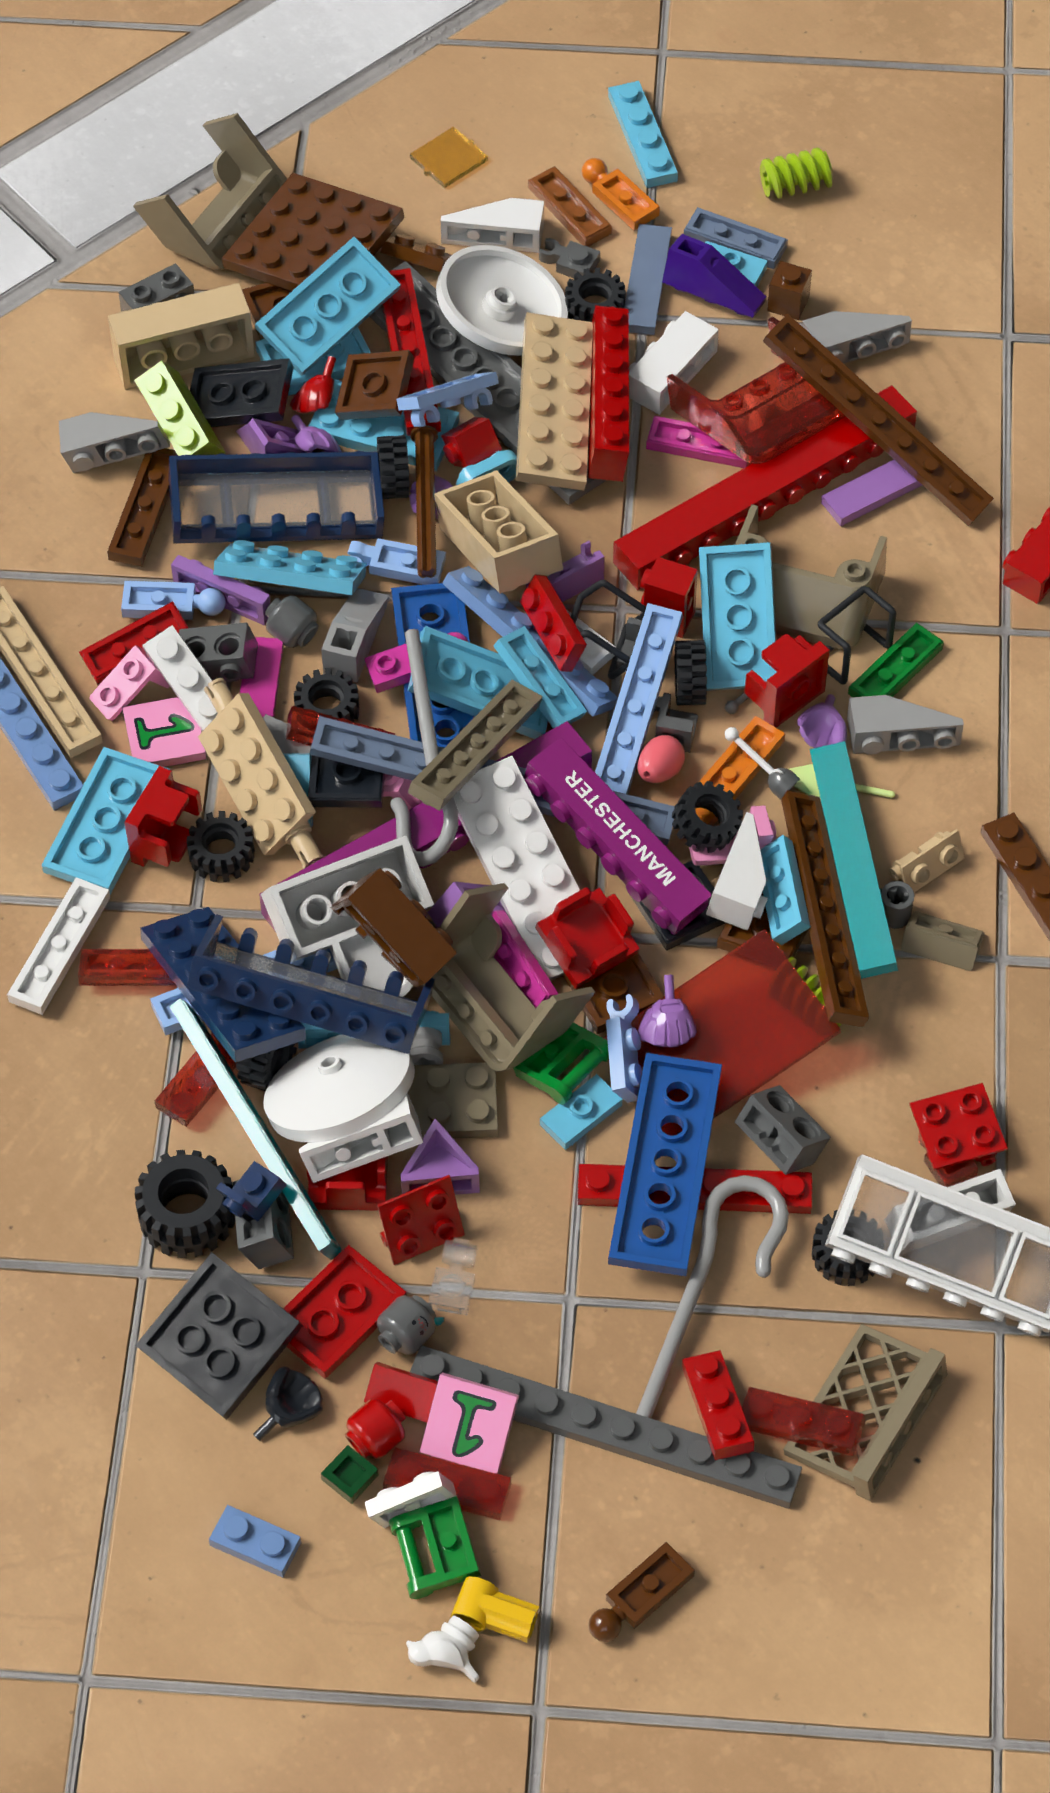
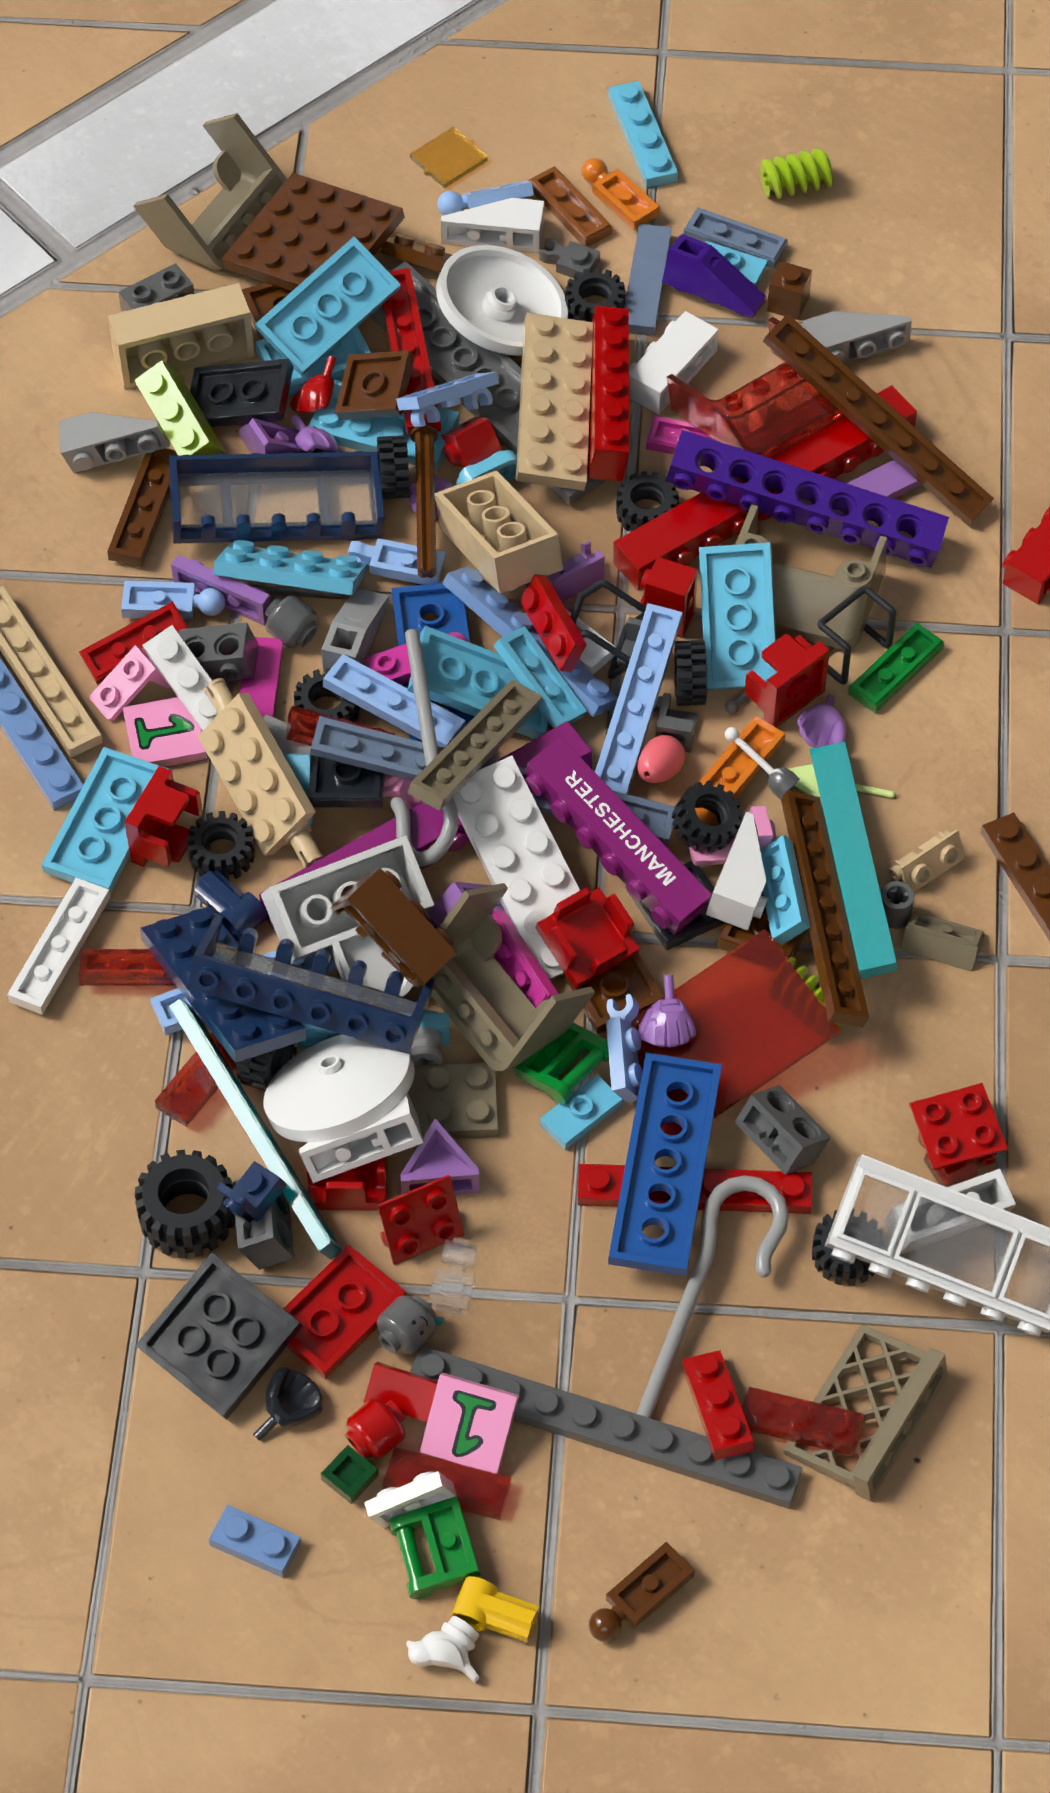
(225, 899): none -> dark blue piece
(388, 700): none -> light blue plate
(452, 202): none -> light blue plate
(642, 488): none -> black tyre
(824, 493): none -> dark purple brick
(894, 724): light grey slope -> none

